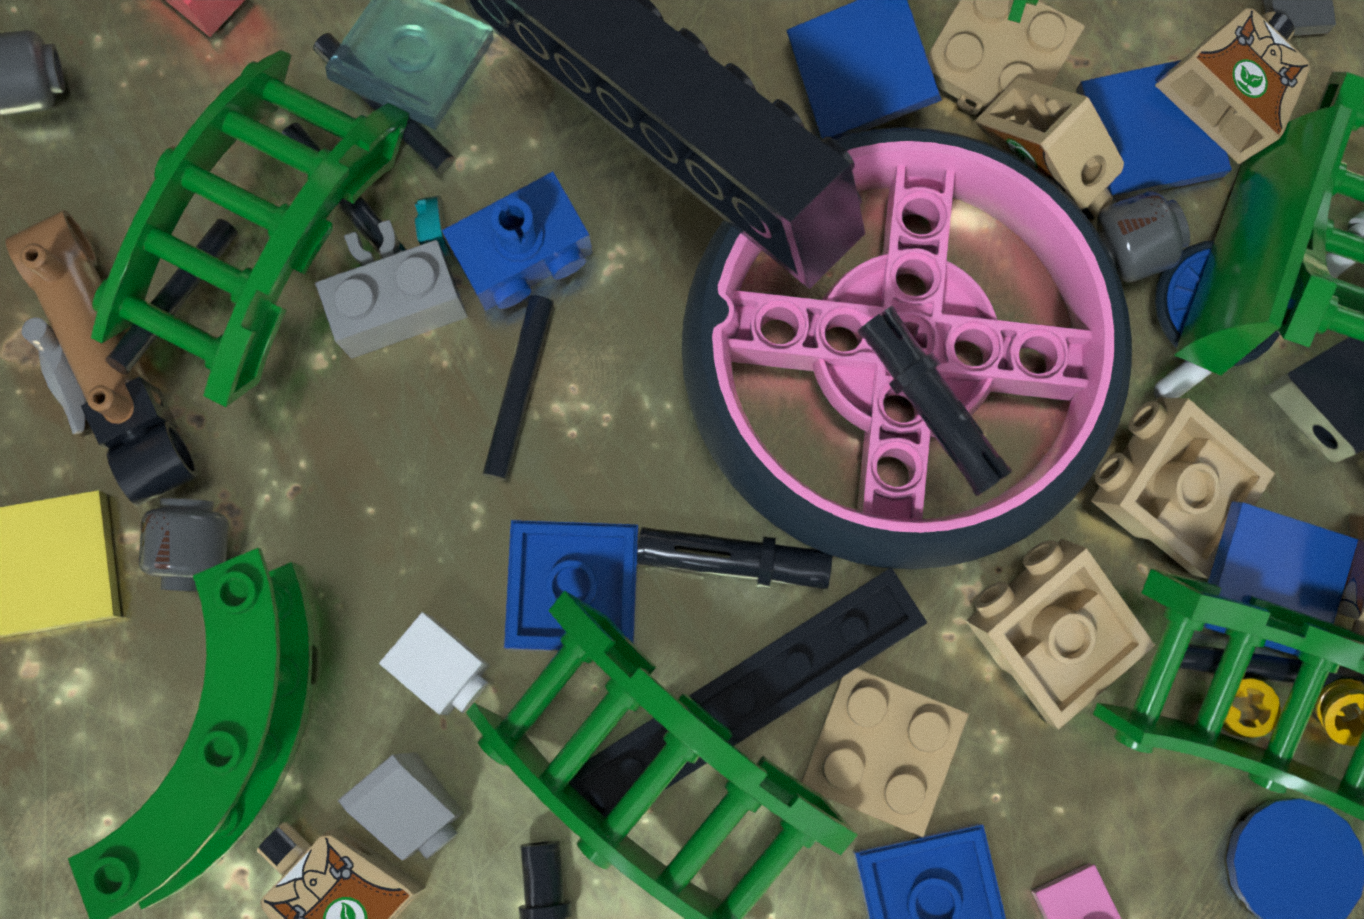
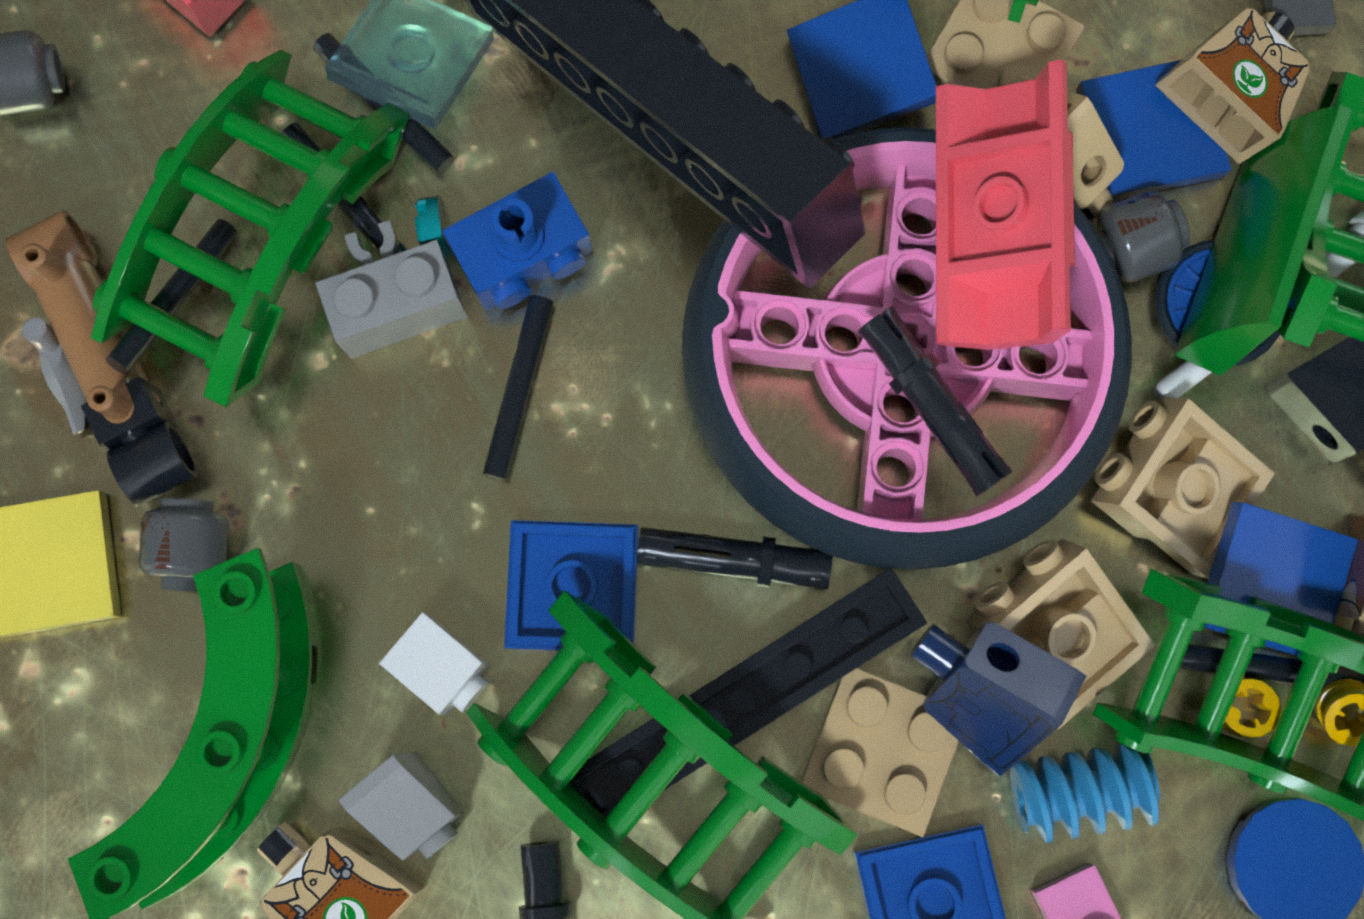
(996, 691): none -> dark blue torso
(1004, 213): none -> coral piece
(1085, 789): none -> dark azure piece

